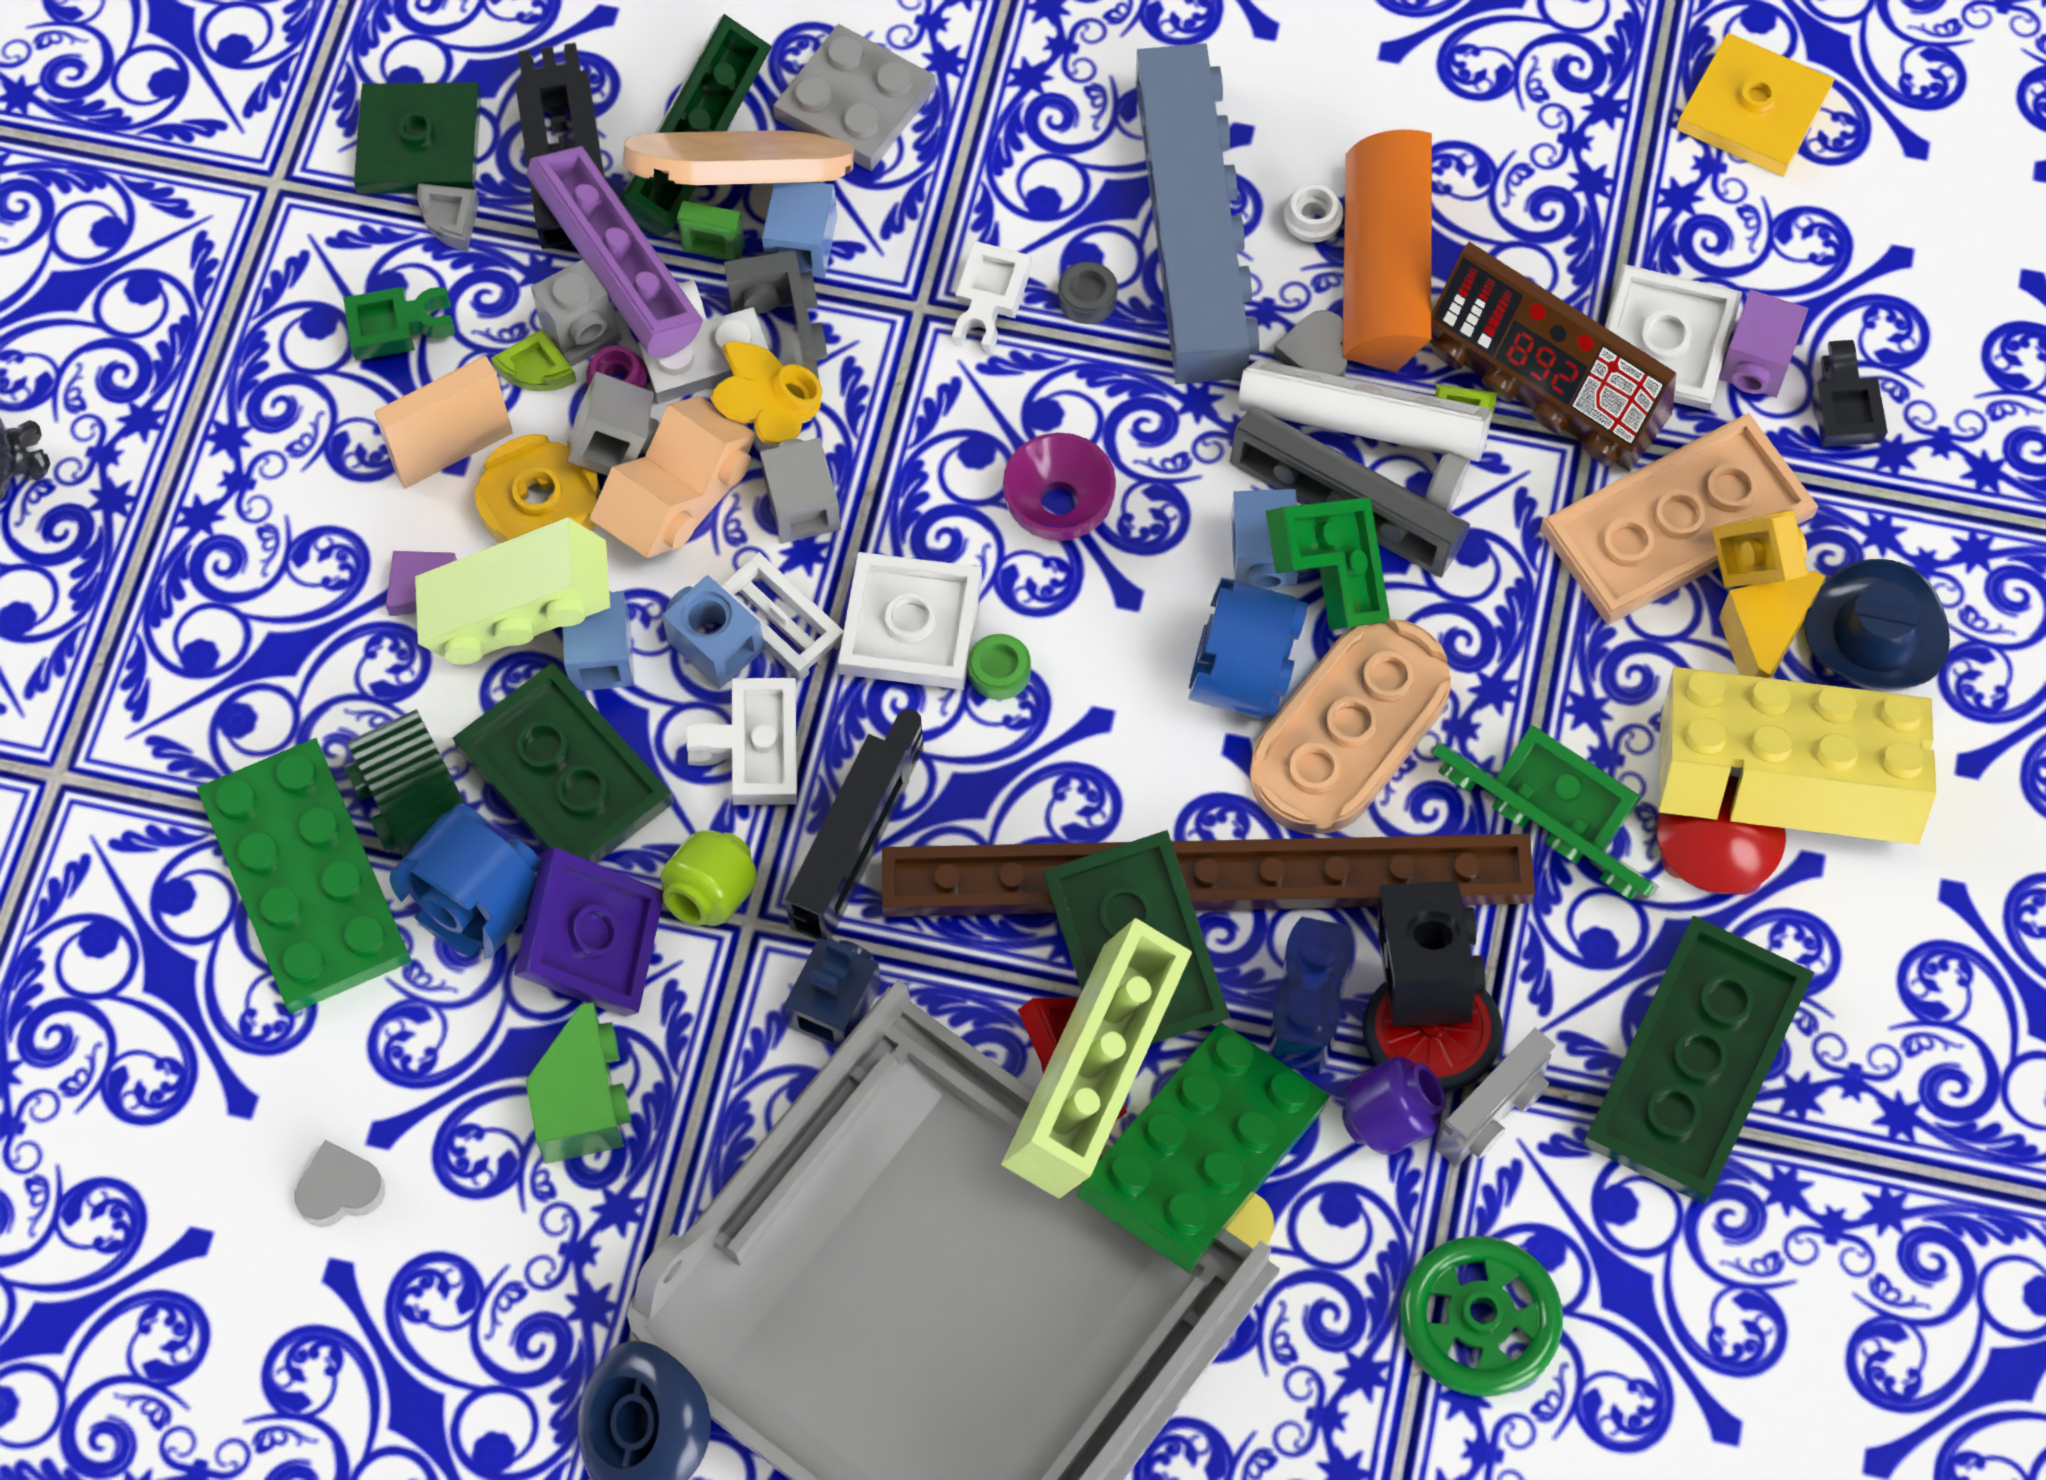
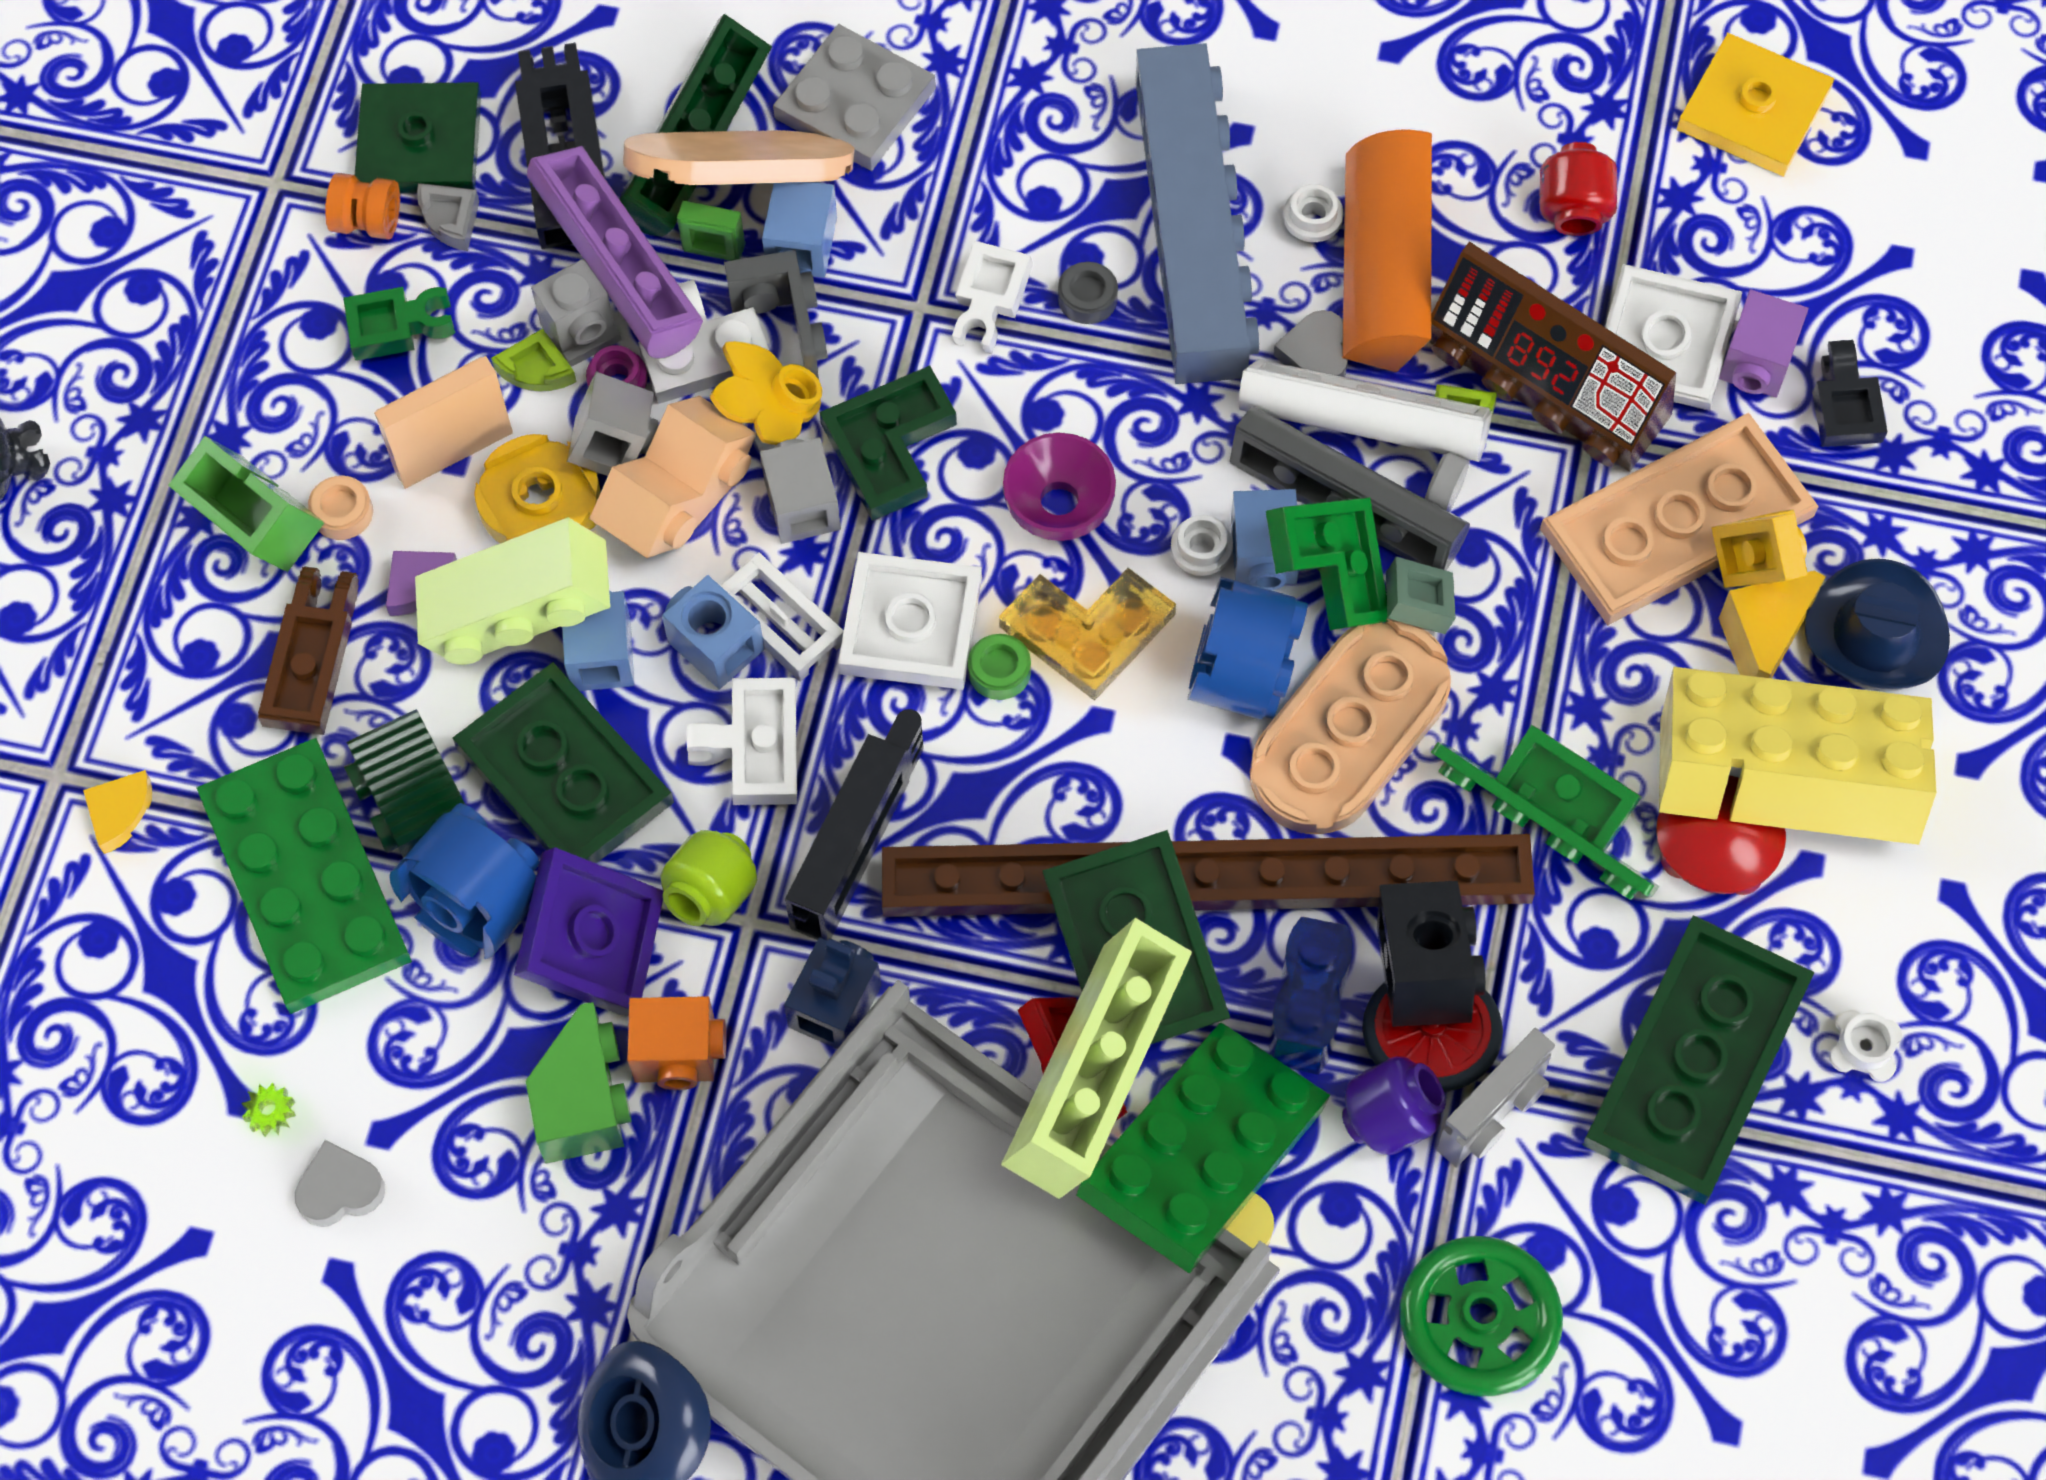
(118, 808): none -> yellow tile
(246, 504): none -> bright green piece
(260, 1101): none -> clear neon green piece
(308, 655): none -> reddish brown hinge
(342, 506): none -> light nougat tile
(362, 206): none -> orange wheel
(674, 1041): none -> orange brick
(874, 433): none -> dark green plate
(1089, 644): none -> clear yellow plate
(1201, 530): none -> white plate
(1420, 595): none -> sand green plate
(1578, 189): none -> red head
(1870, 1027): none -> white plate

